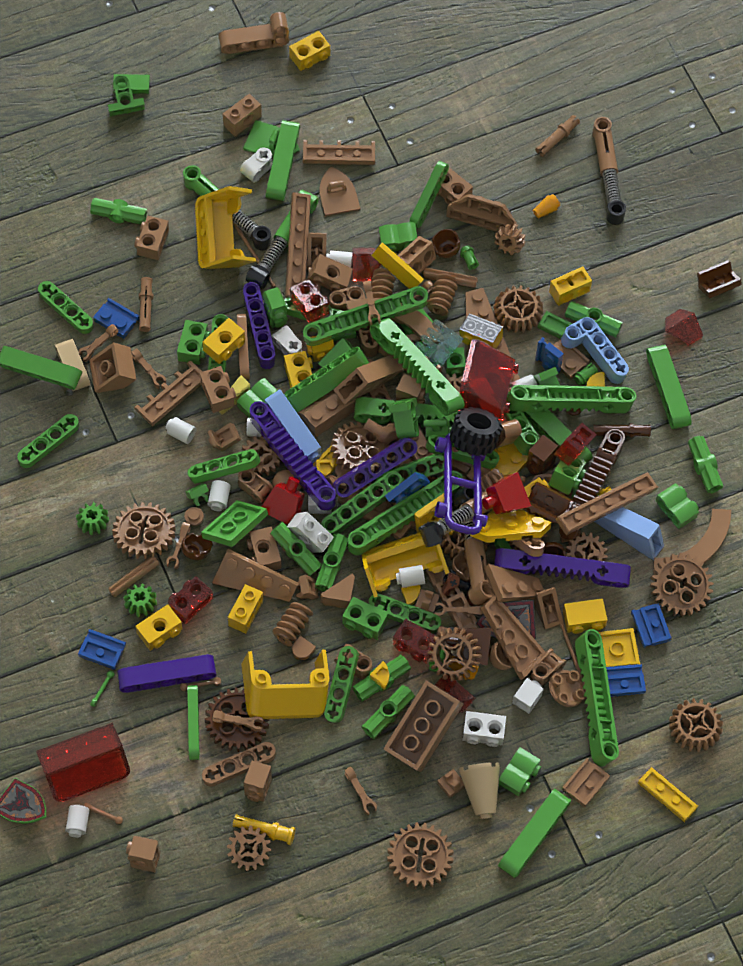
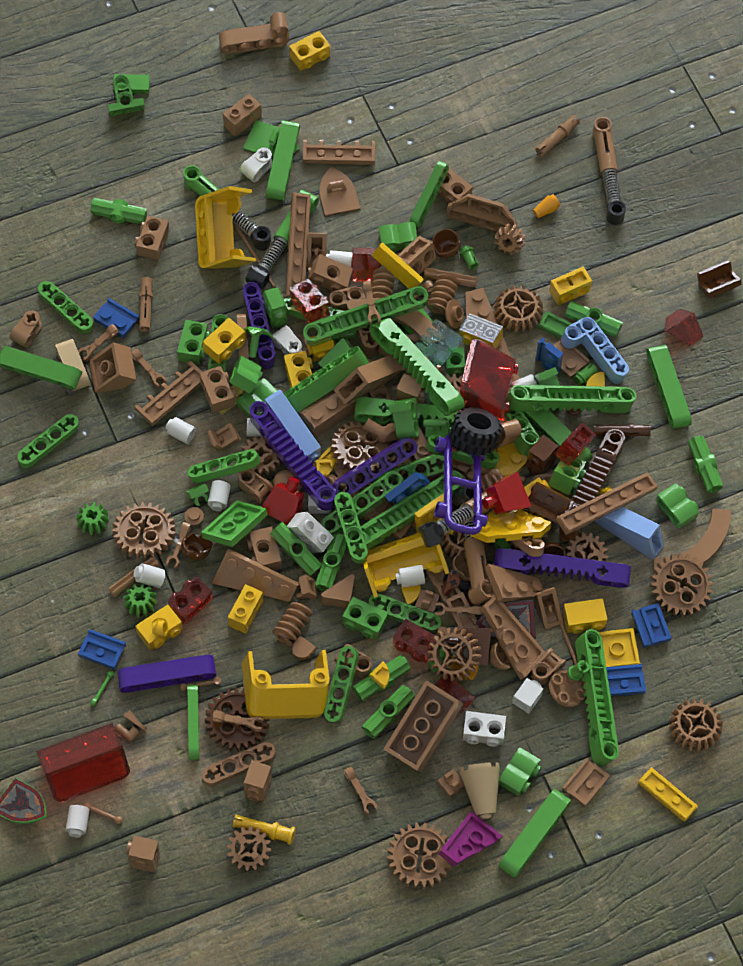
(26, 329): none -> medium nougat piece
(130, 734): none -> medium nougat piece
(149, 575): none -> white brick
(160, 628): none -> yellow plate
(246, 375): none -> bright green brick
(255, 333): none -> bright green plant
(354, 526): none -> bright green beam
(454, 313): none -> medium nougat piece
(469, 839): none -> magenta wing
(575, 672): none -> bright green pin

